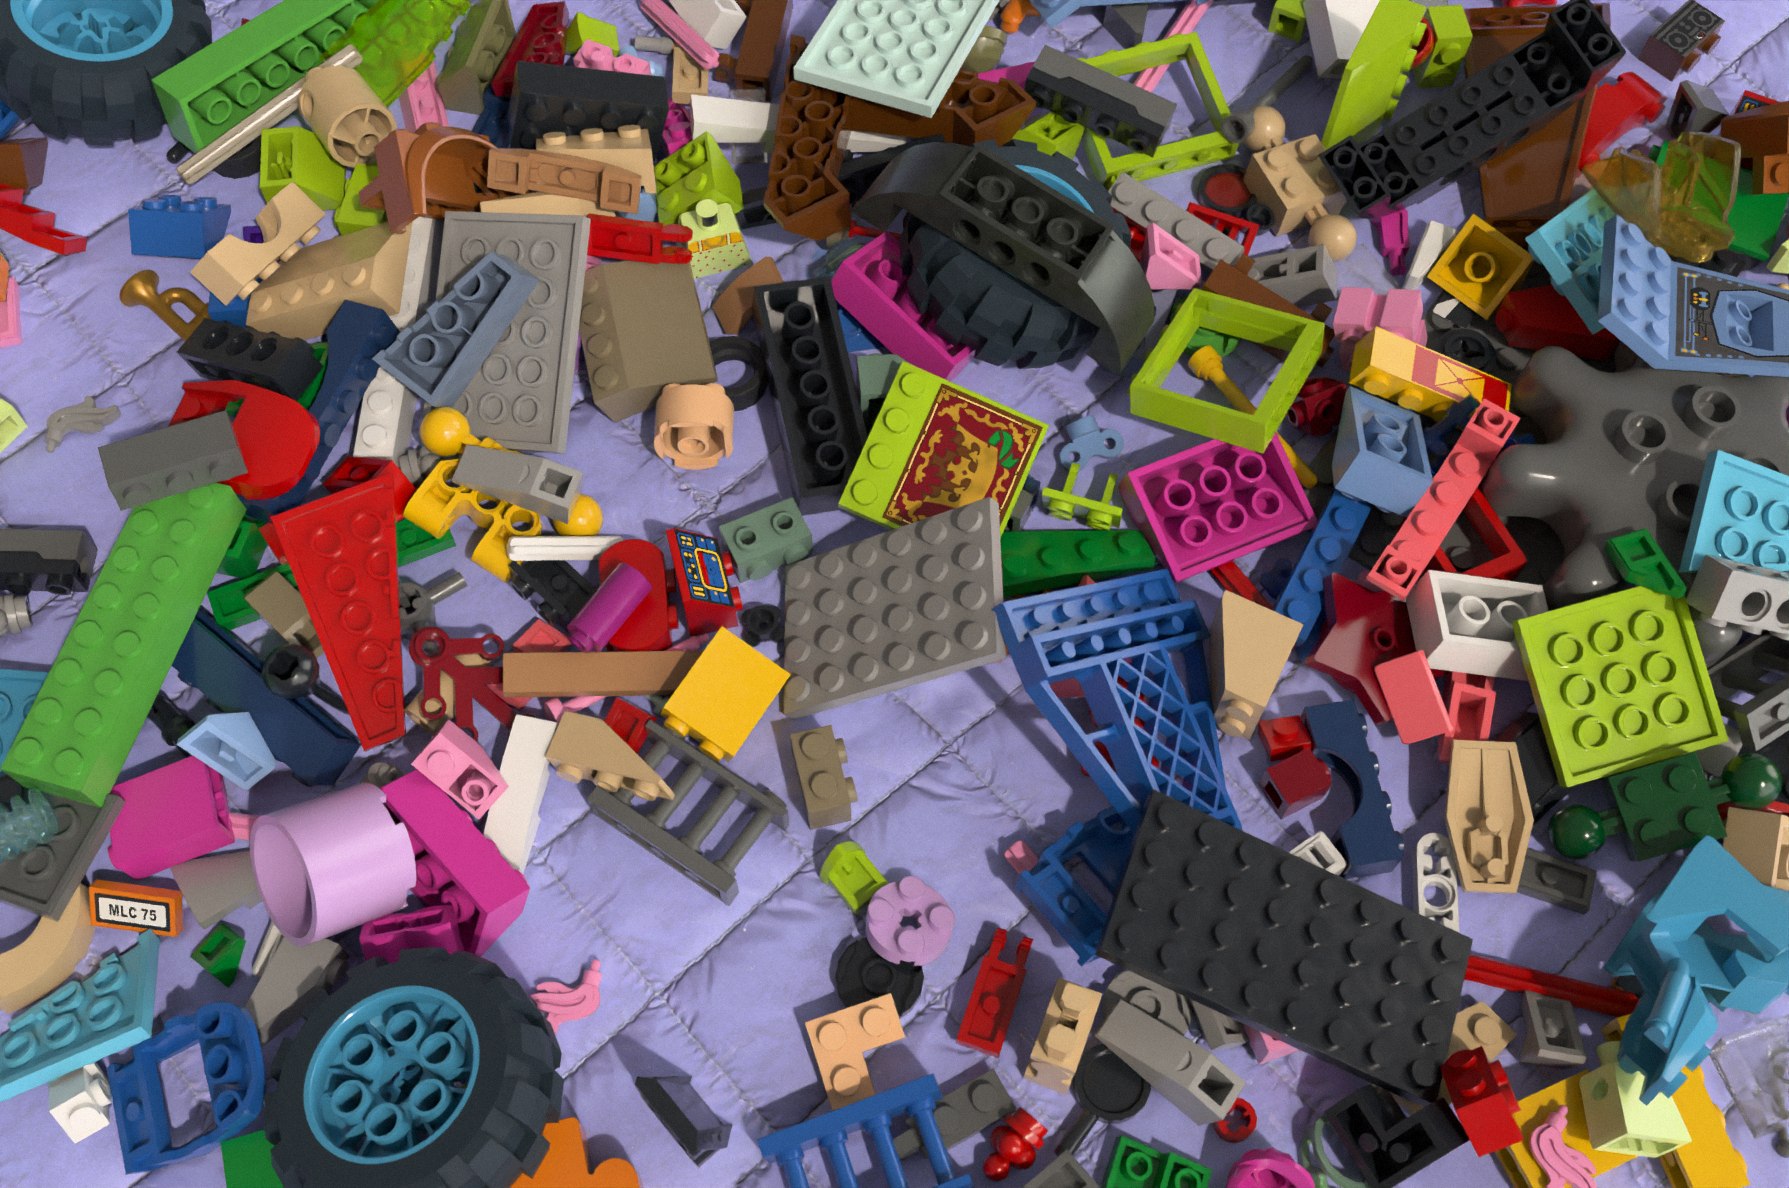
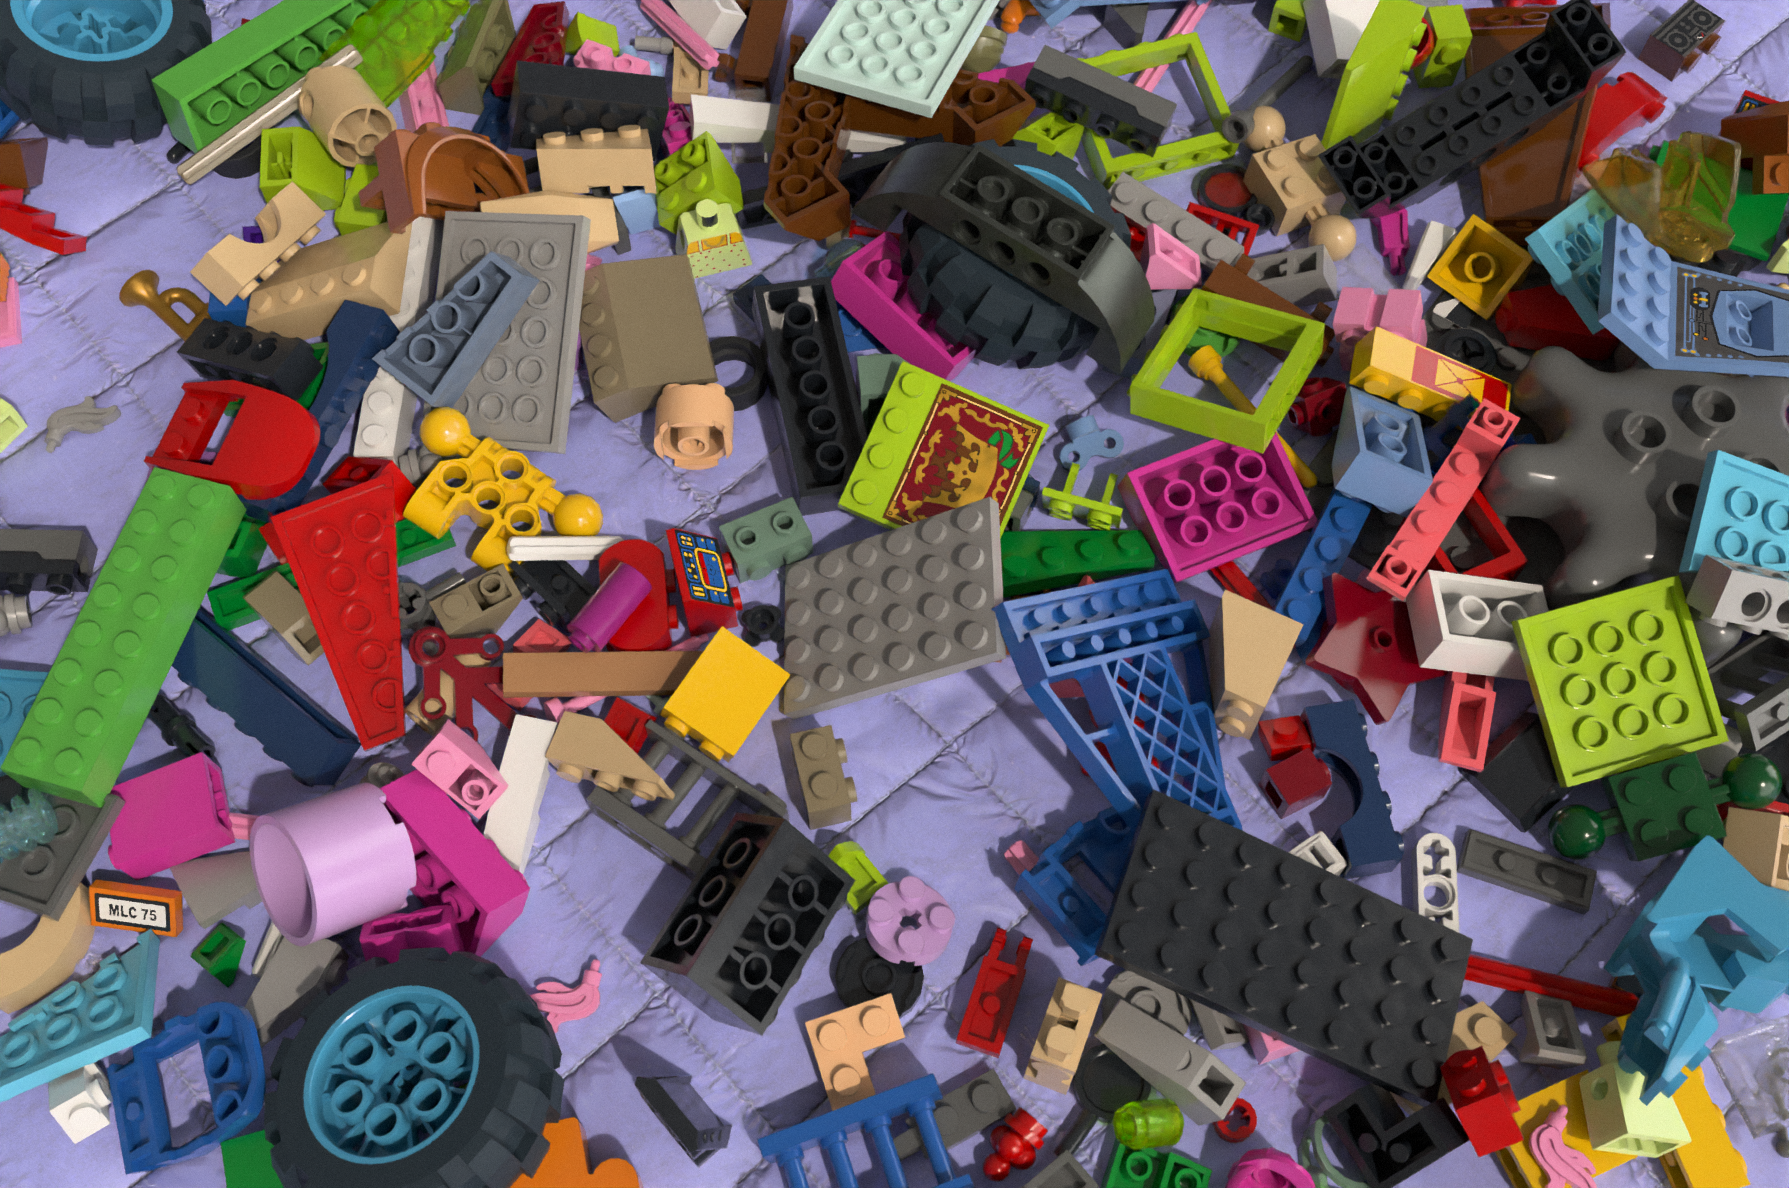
(172, 460): dark grey brick -> none
(177, 227): blue slope -> none
(231, 747): light blue slope -> none
(294, 673): black piece -> none
(478, 605): none -> dark tan slope
(521, 480): light grey slope -> none
(564, 175): medium nougat slope -> none
(637, 240): red hinge -> none
(735, 303): medium nougat slope -> none
(749, 922): none -> black brick
(1148, 1124): none -> clear neon green brick
(1413, 697): coral slope -> none
(1487, 815): tan piece -> none
(1644, 563): green tile -> none
(1694, 110): dark grey slope -> none

